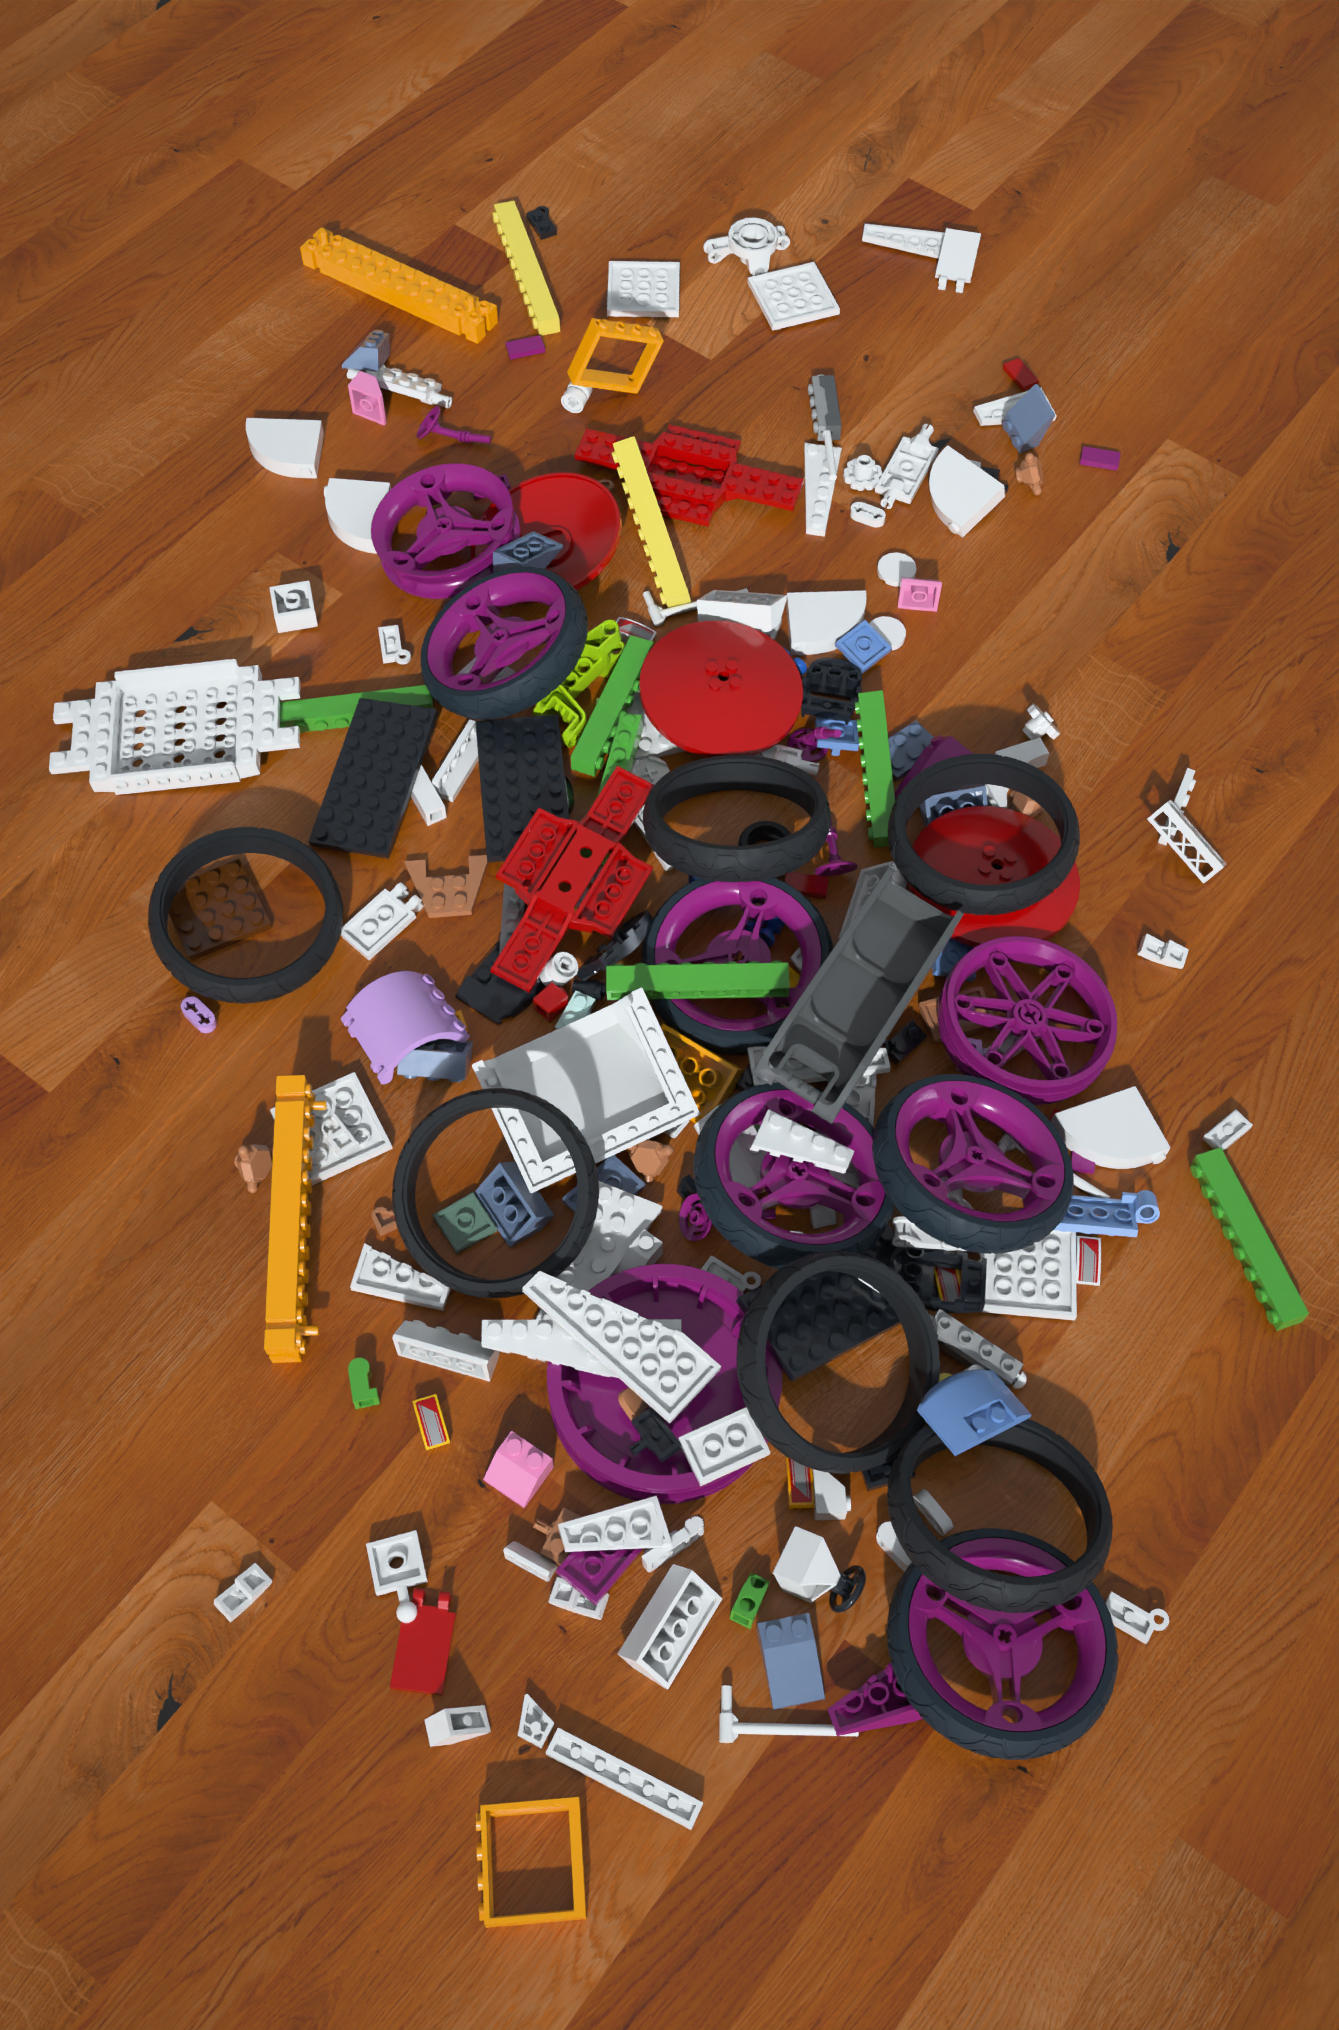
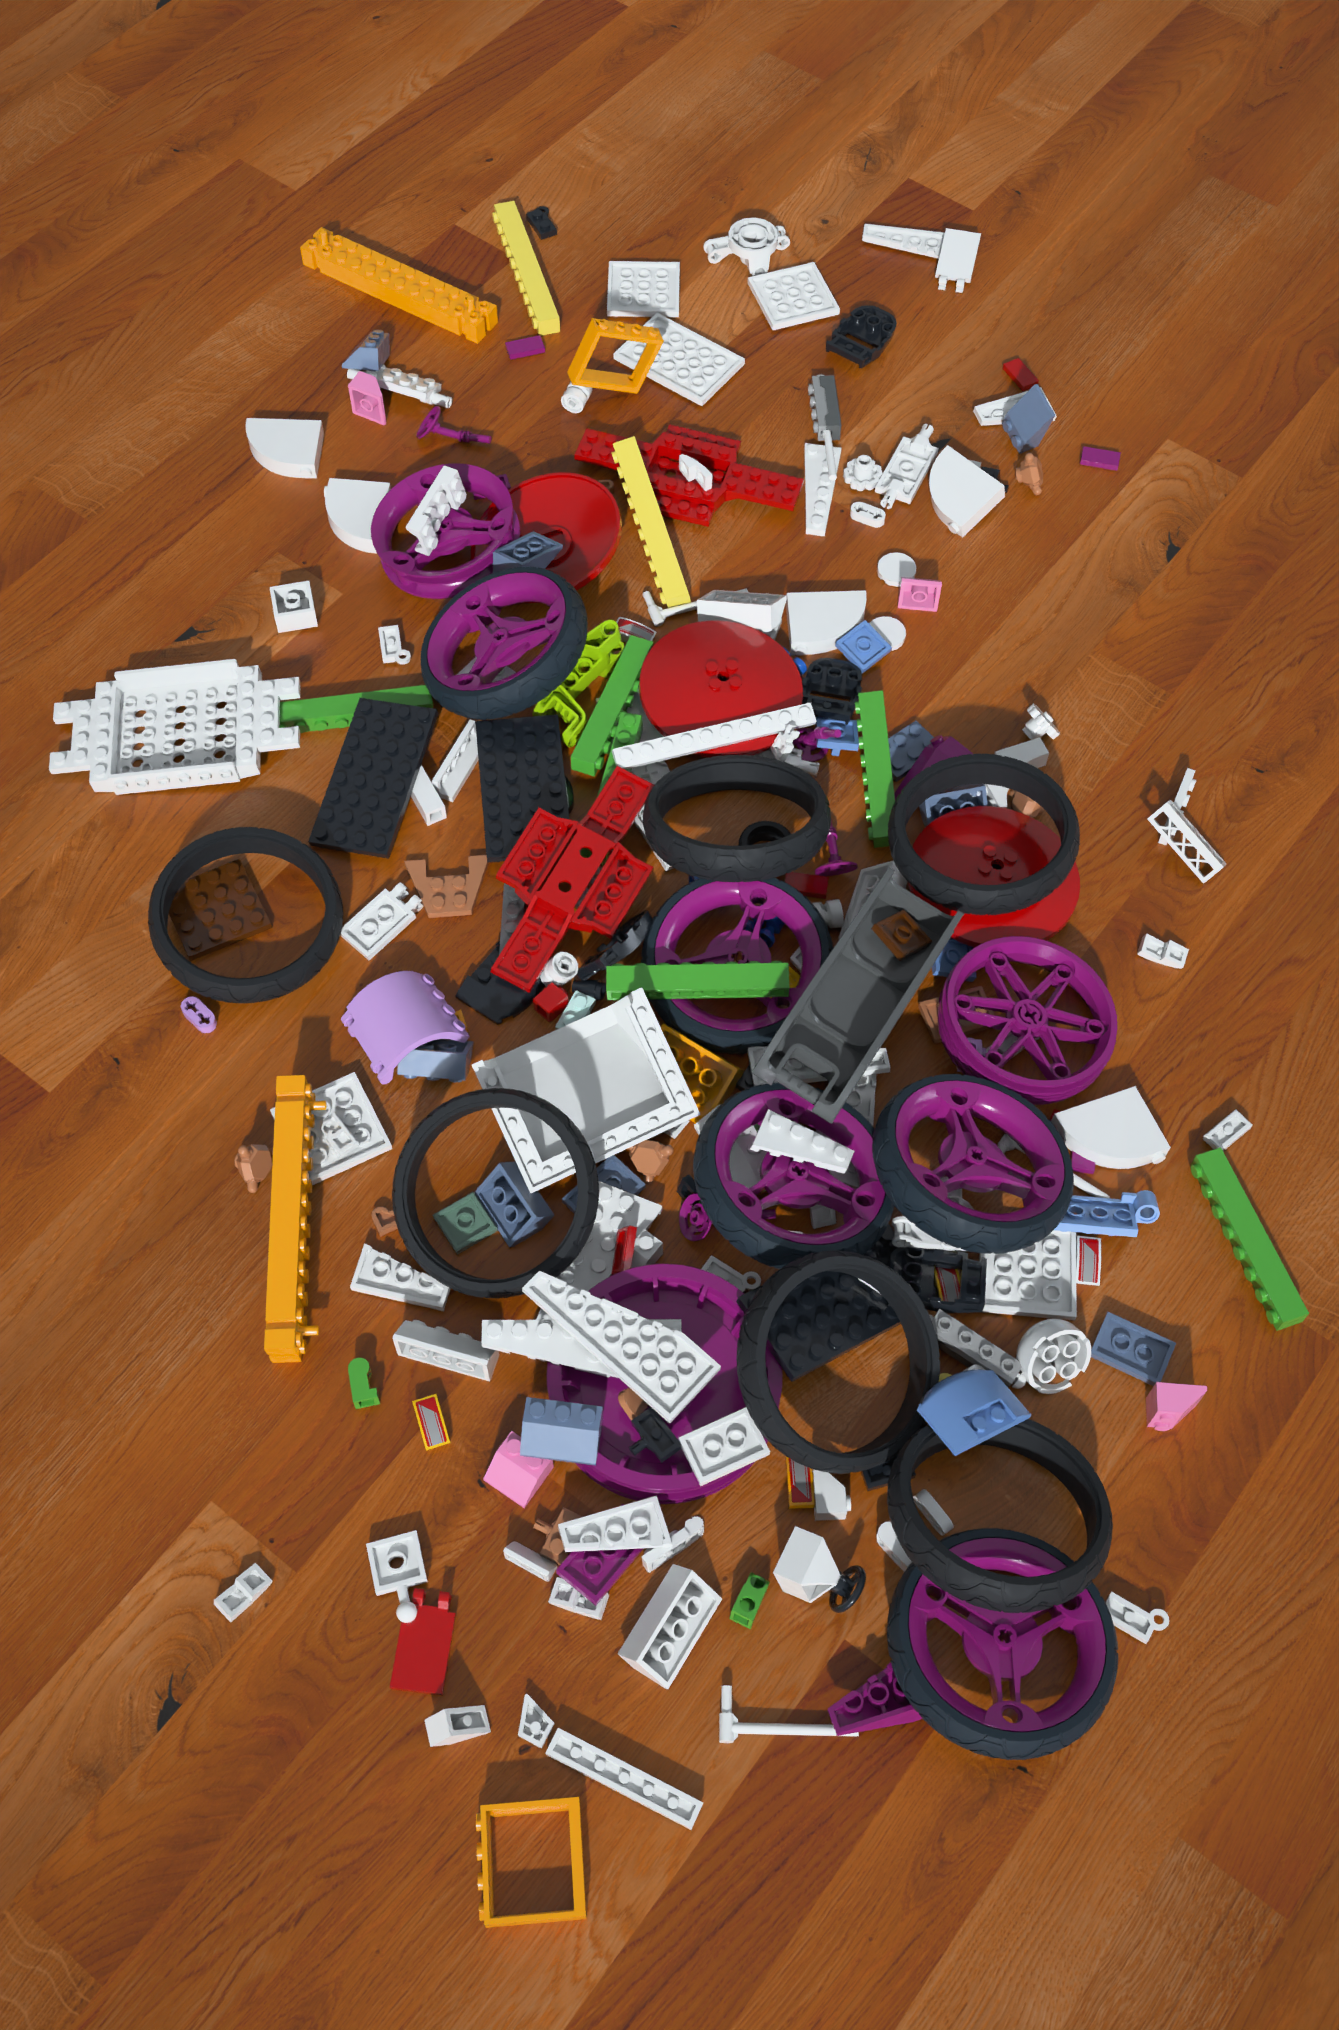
(443, 494): none -> white piece
(561, 1431): none -> slope
(624, 1249): none -> red tile
(685, 361): none -> white plate
(694, 470): none -> white slope
(713, 736): none -> white plate
(783, 743): none -> white plate
(790, 1661): sand blue slope -> none
(831, 913): none -> white wheel
(868, 325): none -> black slope
(901, 935): none -> reddish brown tile
(904, 1042): black hinge -> none
(1053, 1348): none -> white cylinder
(1132, 1349): none -> sand blue plate
(1171, 1403): none -> bright pink slope

